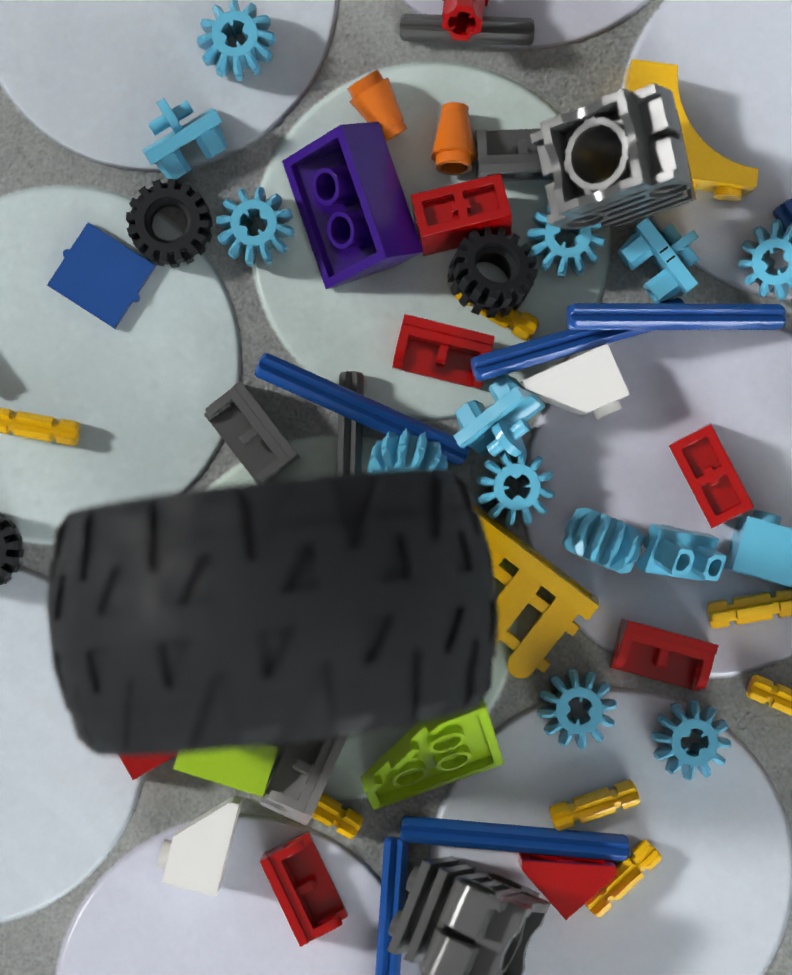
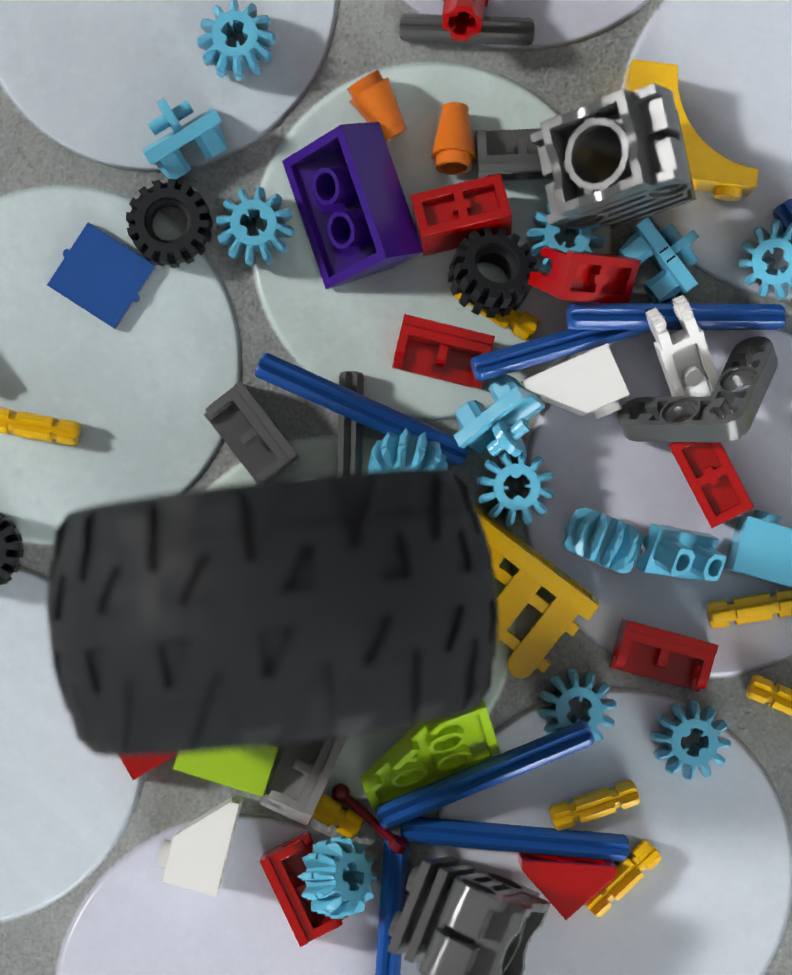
(338, 877): none -> medium azure gear
(342, 793): none -> dark red hinge
(485, 774): none -> blue axle
(587, 276): none -> red hinge
(684, 353): none -> white hinge
(711, 420): none -> dark grey beam

